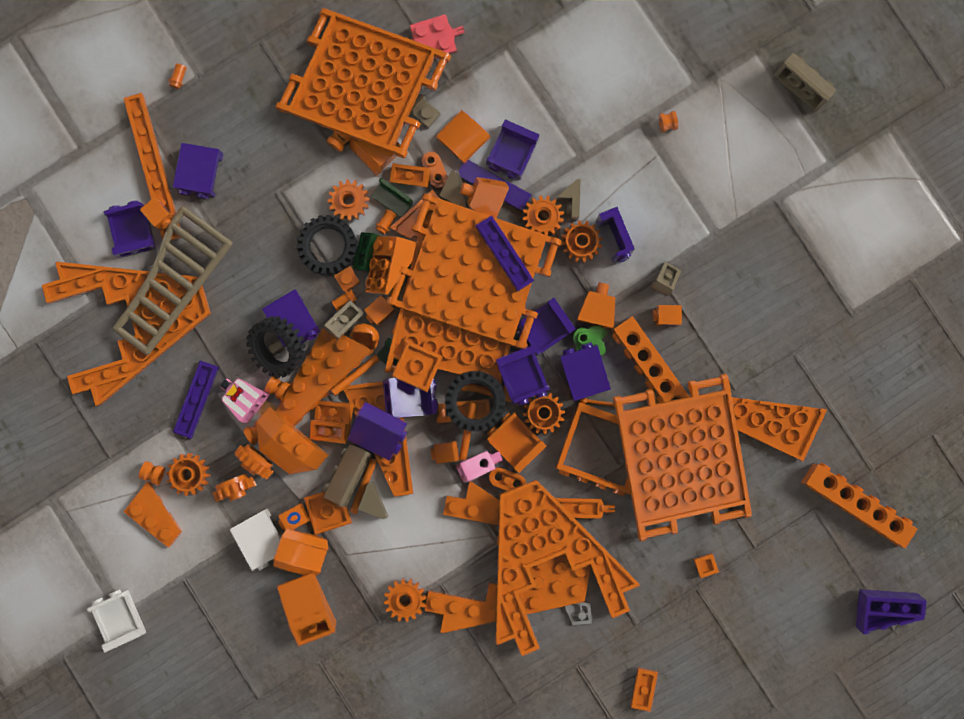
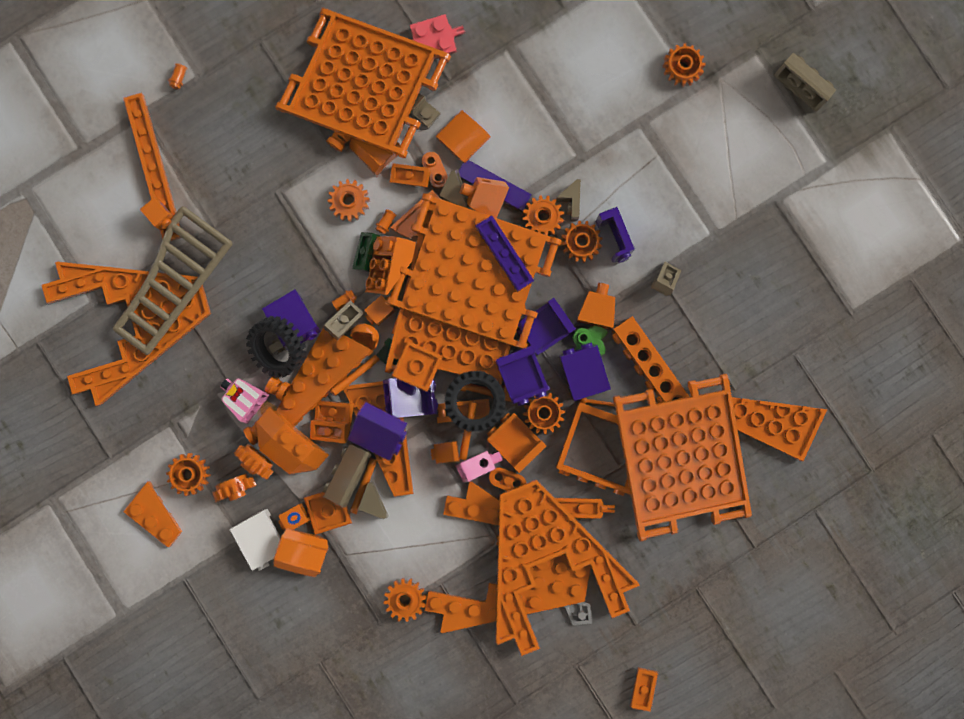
(117, 619): white panel -> none
(129, 229): dark purple panel -> none
(151, 472): orange wheel -> none
(195, 399): dark purple tile -> none
(196, 170): dark purple panel -> none
(306, 609): orange slope -> none
(311, 229): black tyre -> none
(347, 279): orange plate -> none
(392, 198): panel -> none
(512, 150): dark purple panel -> none
(668, 121): orange wheel -> none
(668, 315): orange brick -> none
(691, 58): none -> orange gear
(706, 565): orange plate -> none
(888, 608): dark purple wedge -> none
(903, 530): orange brick -> none

